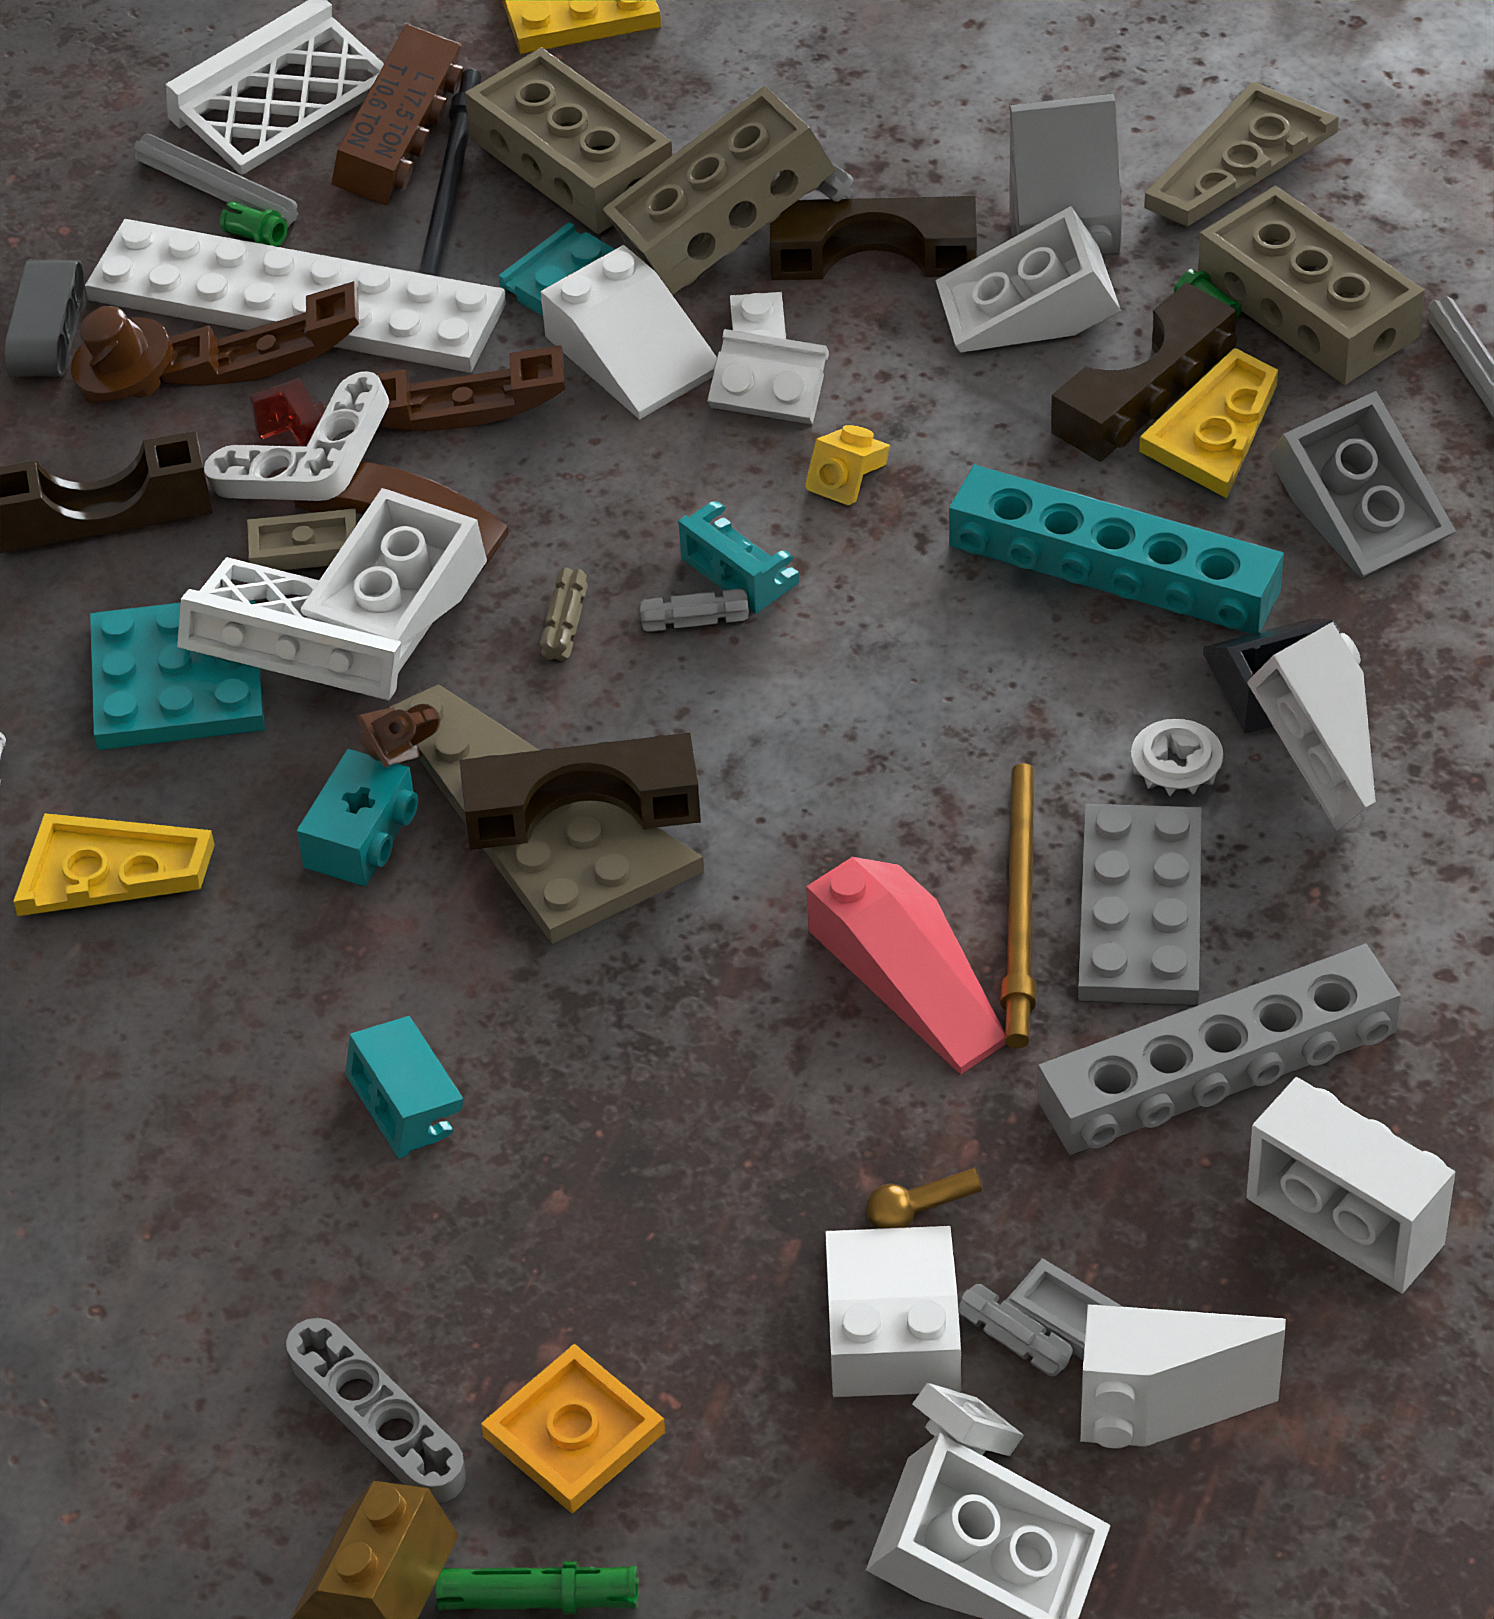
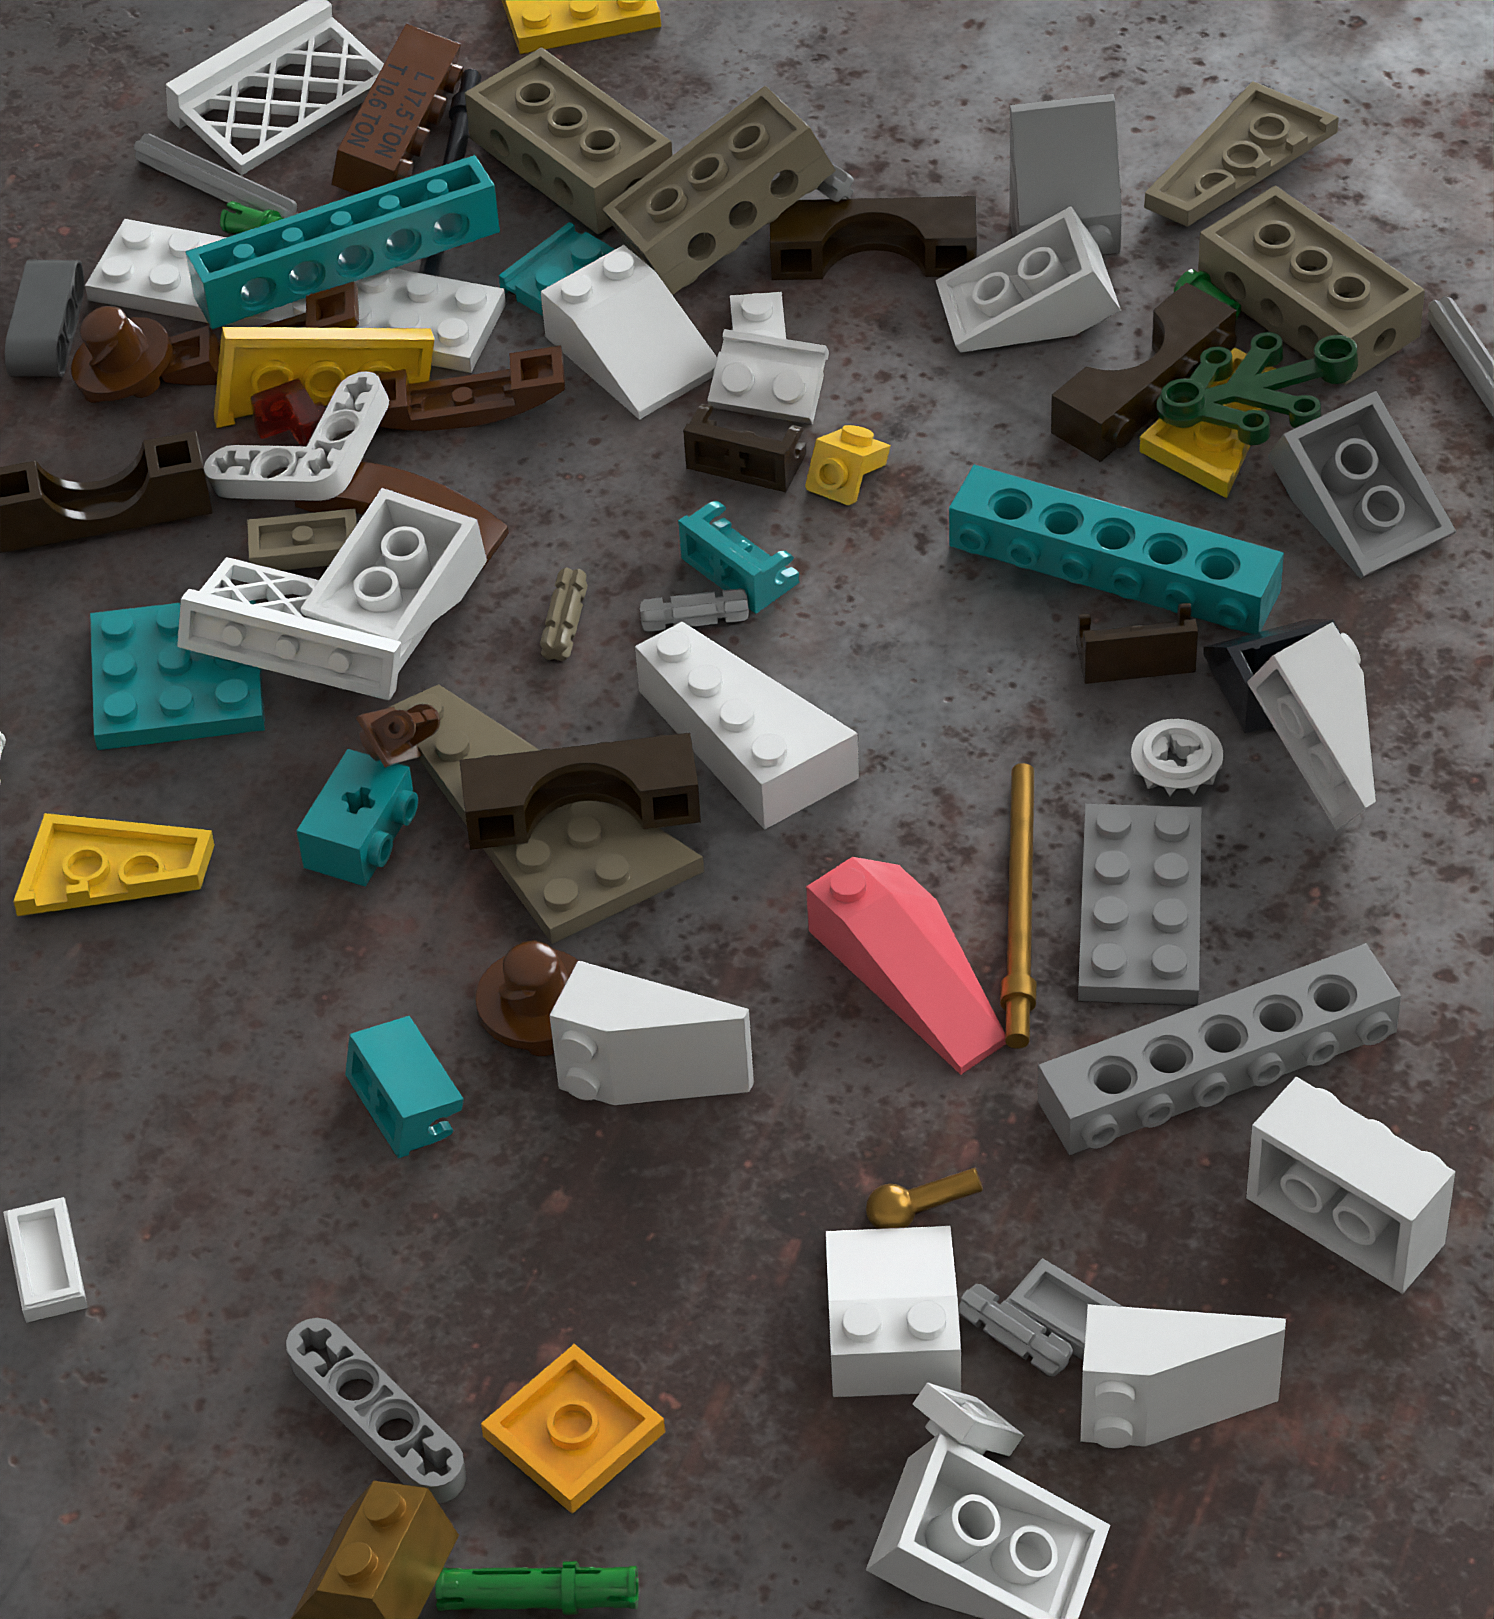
(45, 1260): none -> white tile
(320, 357): none -> yellow wing
(343, 241): none -> teal brick
(520, 994): none -> reddish brown plate
(646, 1040): none -> white slope
(742, 454): none -> dark brown hinge
(745, 726): none -> white wedge
(1137, 649): none -> dark brown hinge
(1192, 400): none -> dark green plant

